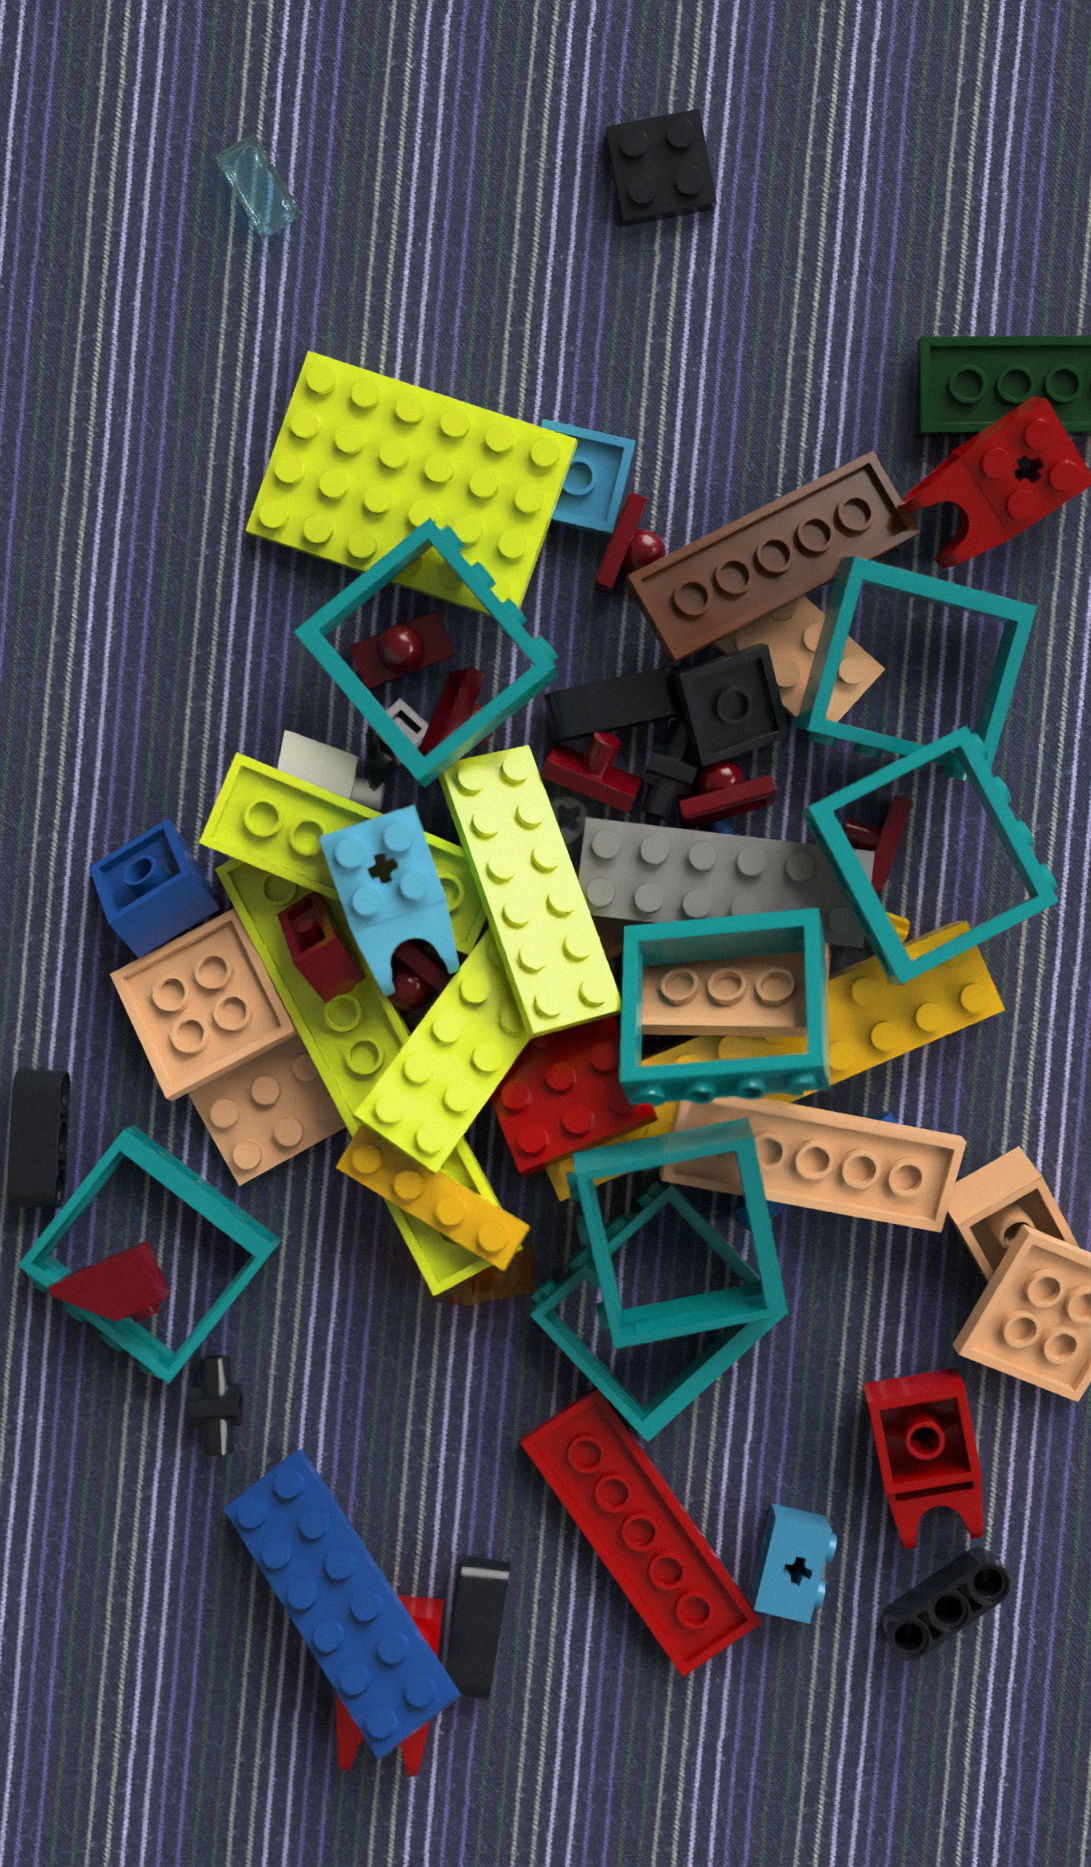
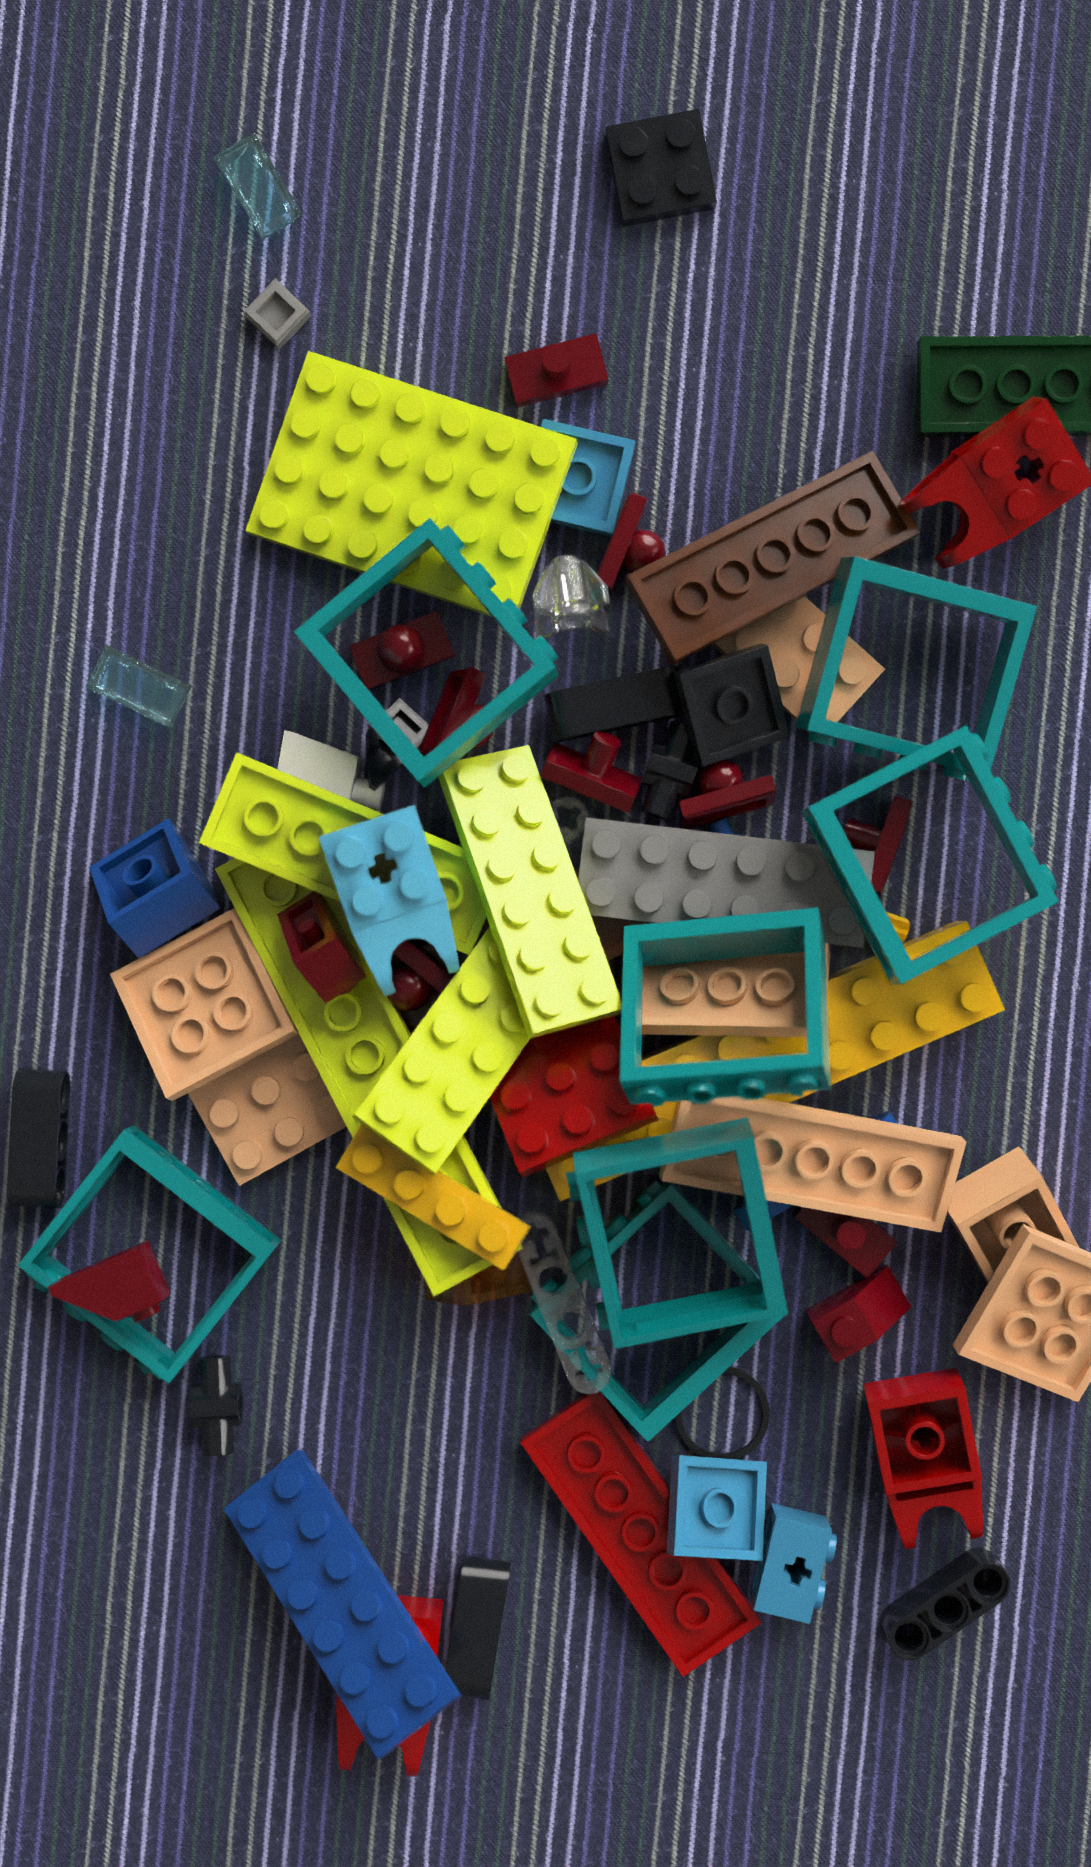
(138, 686): none -> clear light blue tile
(277, 314): none -> light grey tile
(556, 370): none -> dark red tile
(566, 1300): none -> clear beam
(570, 598): none -> clear brick
(716, 1508): none -> dark azure plate
(753, 1443): none -> black piece
(853, 1238): none -> dark red tile
(859, 1313): none -> dark red slope

